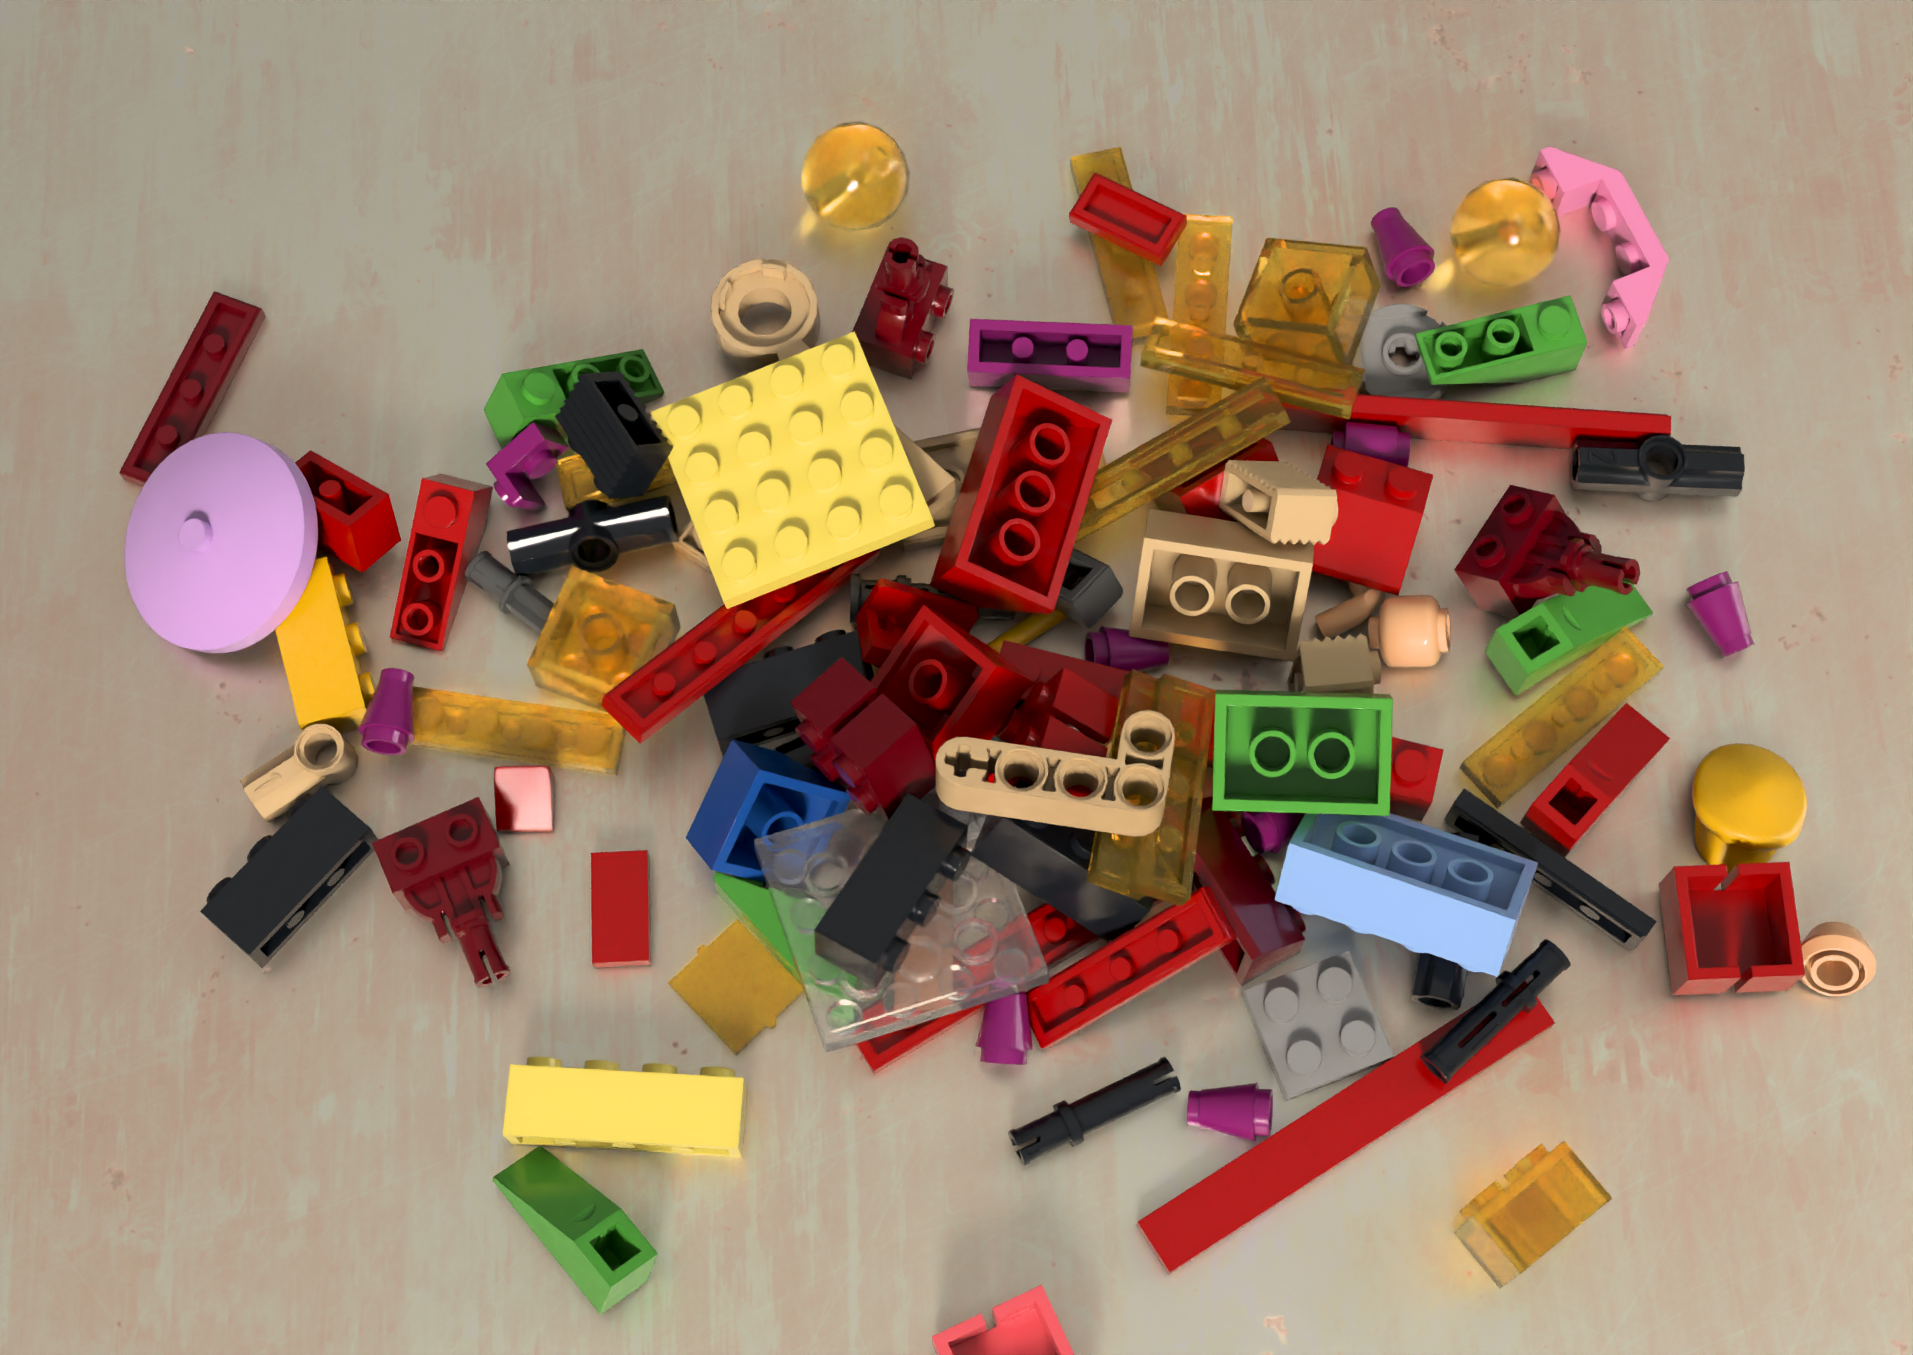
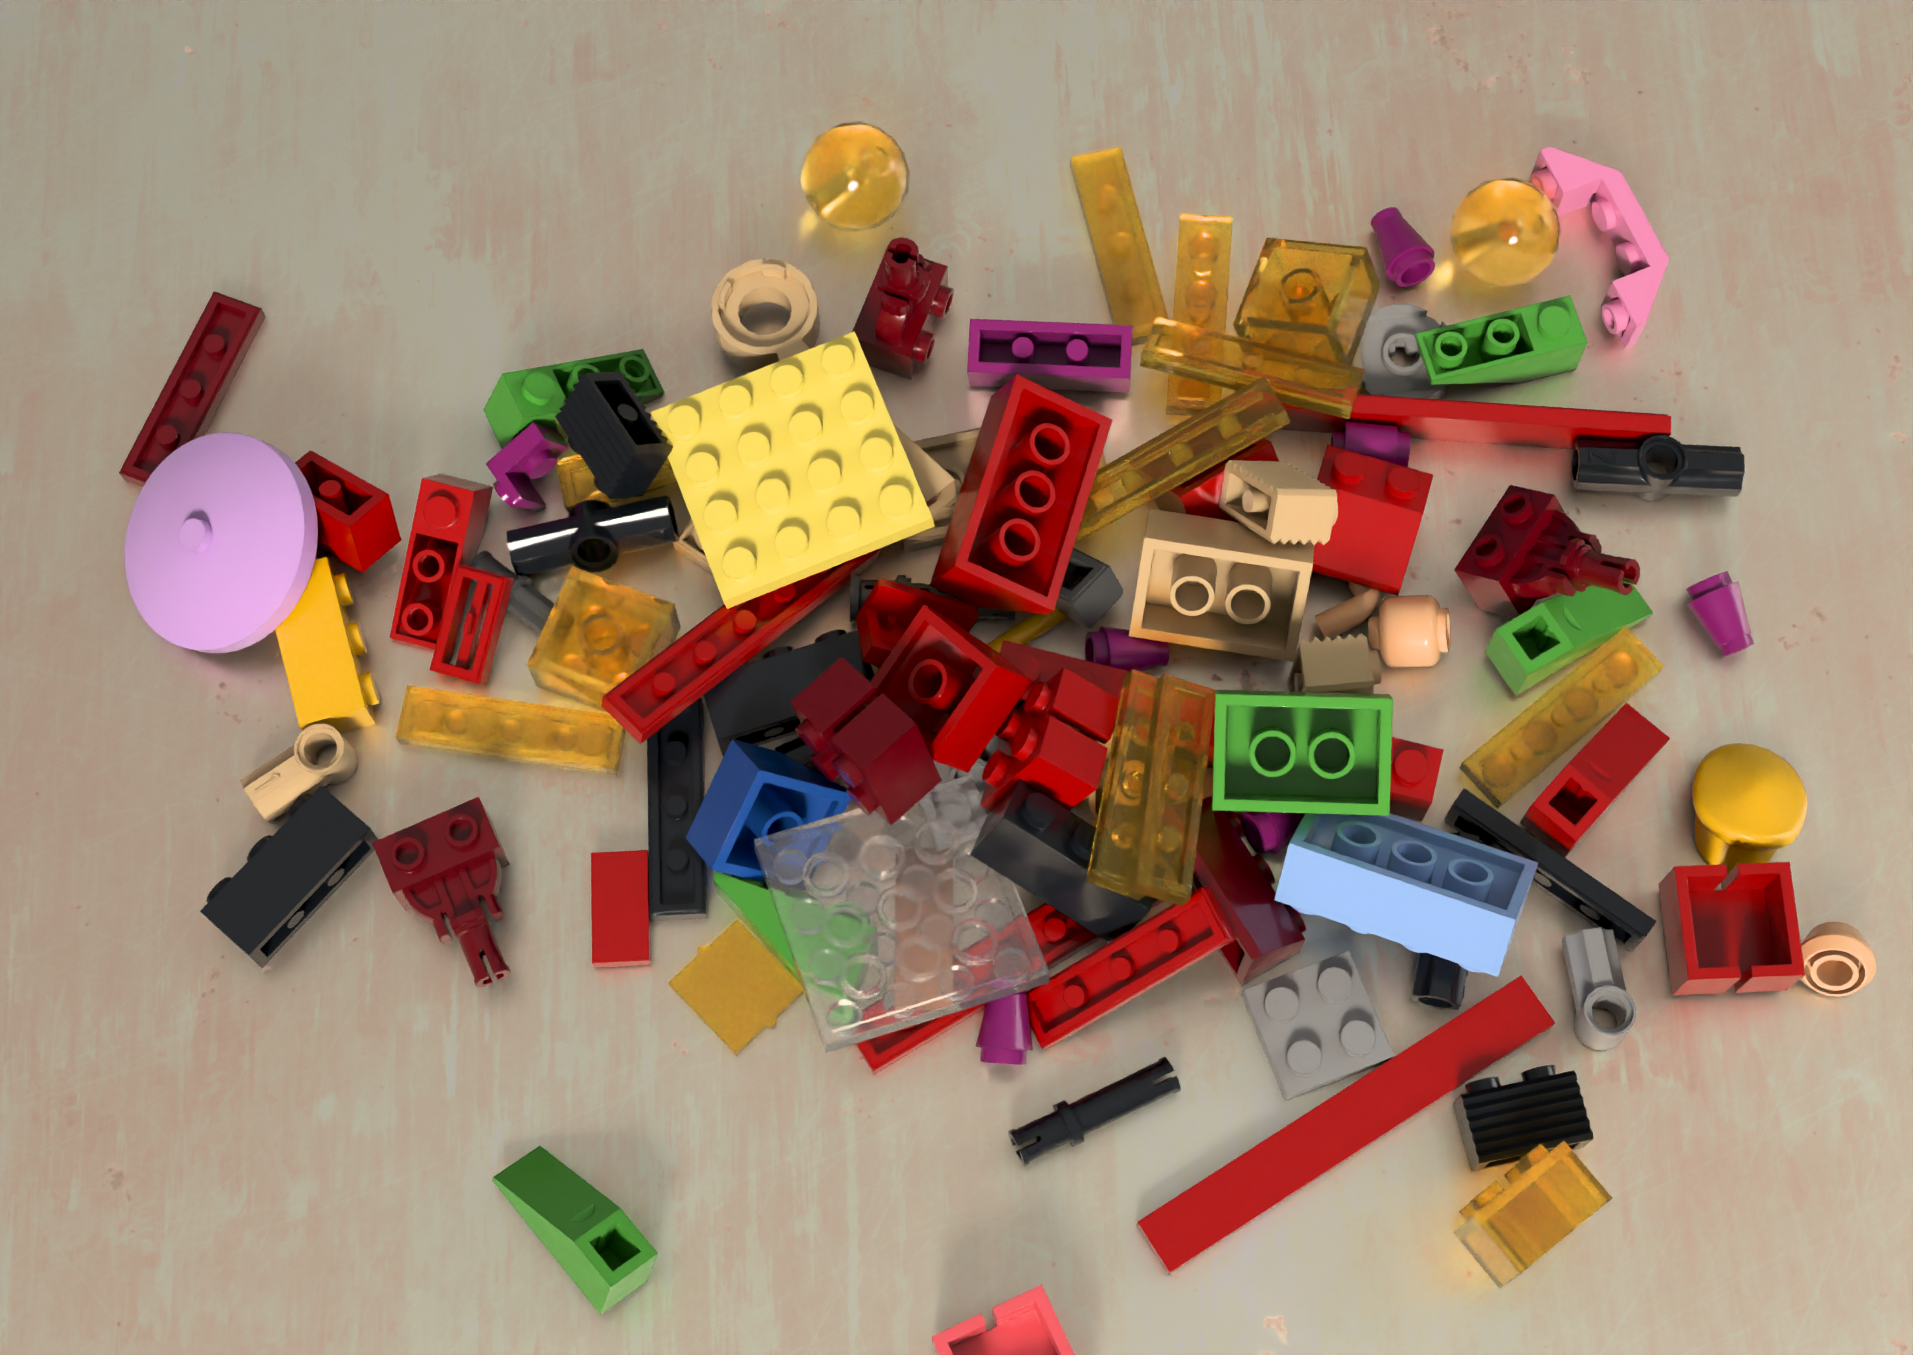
(390, 714): magenta cone -> none
(491, 627): none -> red tile
(524, 798): slope -> none
(626, 1108): light yellow brick -> none
(674, 799): none -> black tile
(893, 891): black brick -> none
(1055, 772): tan beam -> none
(1128, 219): red tile -> none
(1232, 1110): magenta cone -> none
(1513, 1119): none -> black brick
(1543, 964): black pin -> none
(1597, 983): none -> light grey piece

